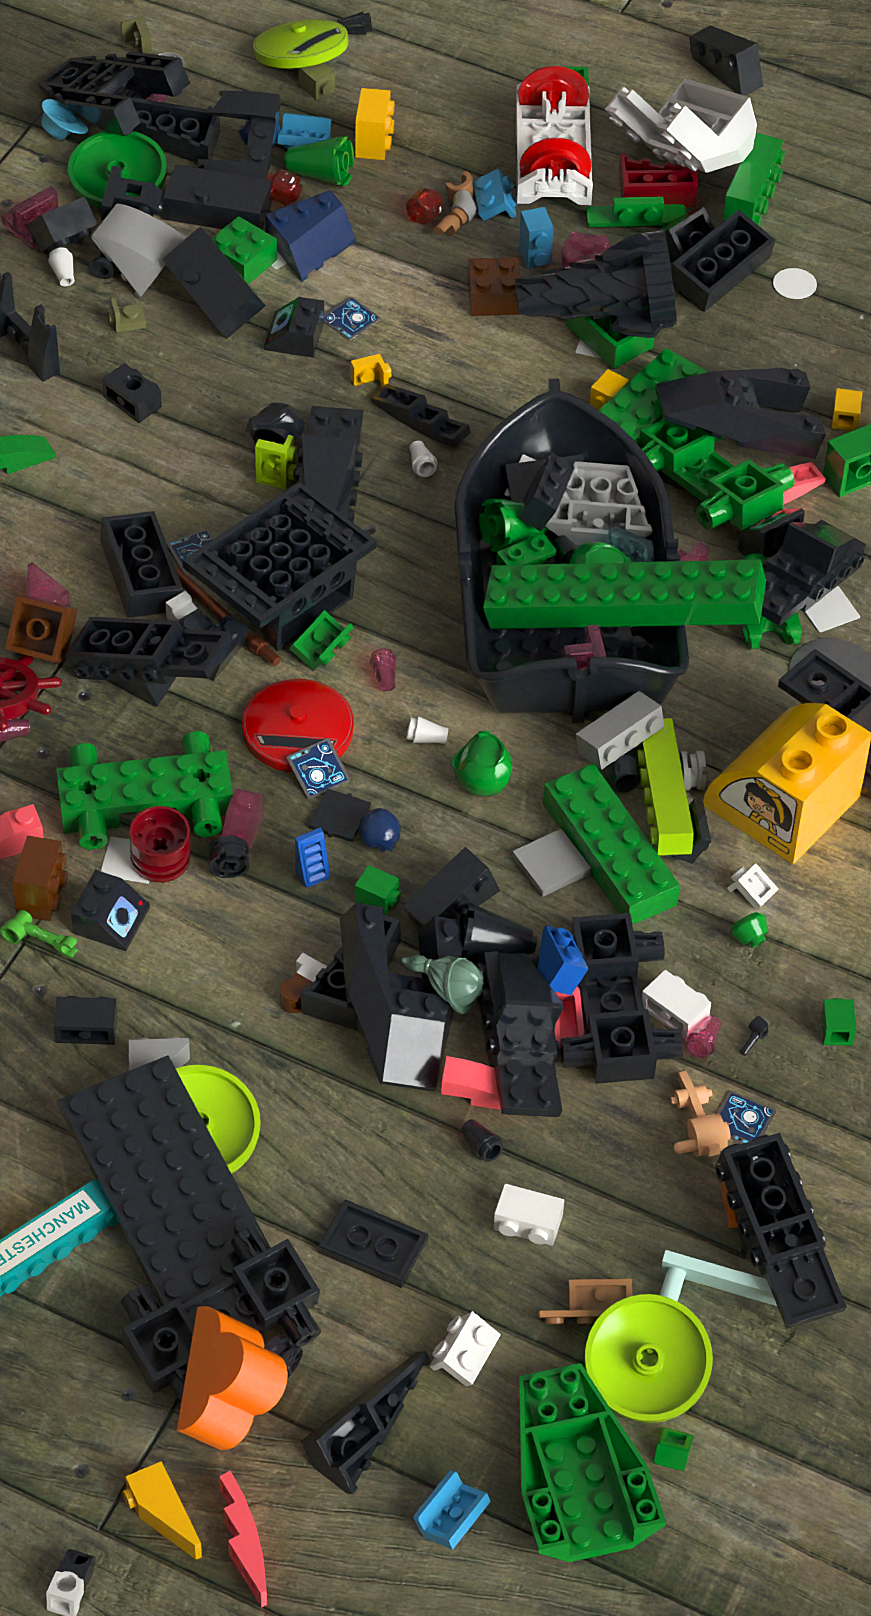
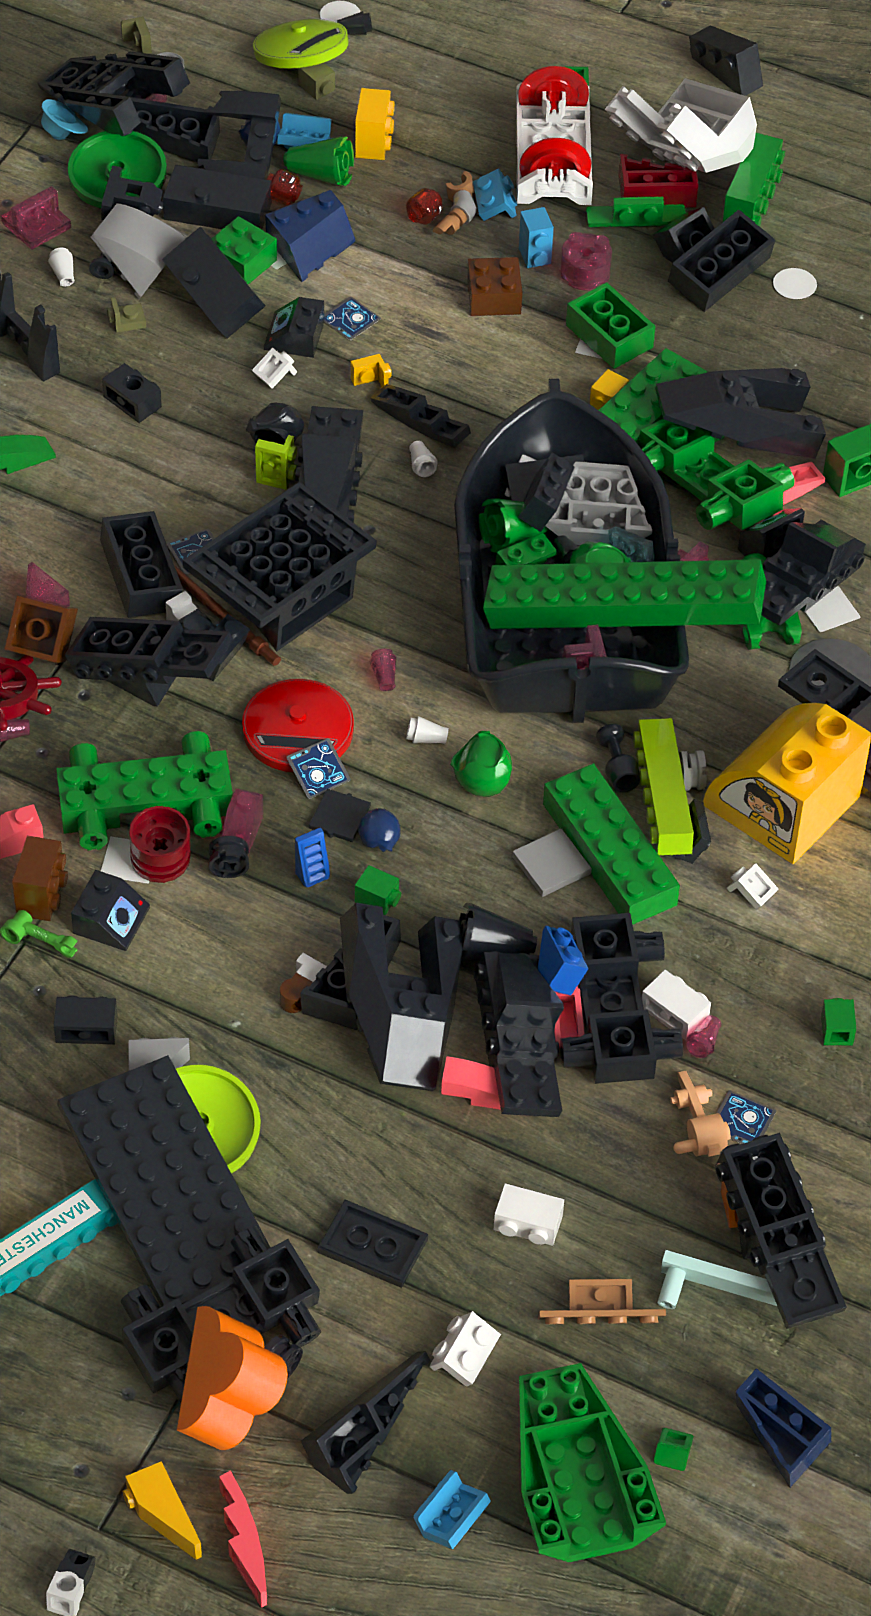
(62, 225): black brick -> none
(274, 367): none -> white bracket
(320, 639): green bracket -> none
(338, 10): none -> white sticker
(452, 978): sand green piece -> none
(459, 882): black wedge -> none
(483, 1142): black cone -> none
(620, 730): light grey brick -> none
(623, 282): black cone -> none
(649, 1358): lime dish -> none
(750, 929): green cone -> none
(760, 1031): black hand -> none
(782, 1425): none -> dark blue wedge
(846, 409): yellow brick -> none

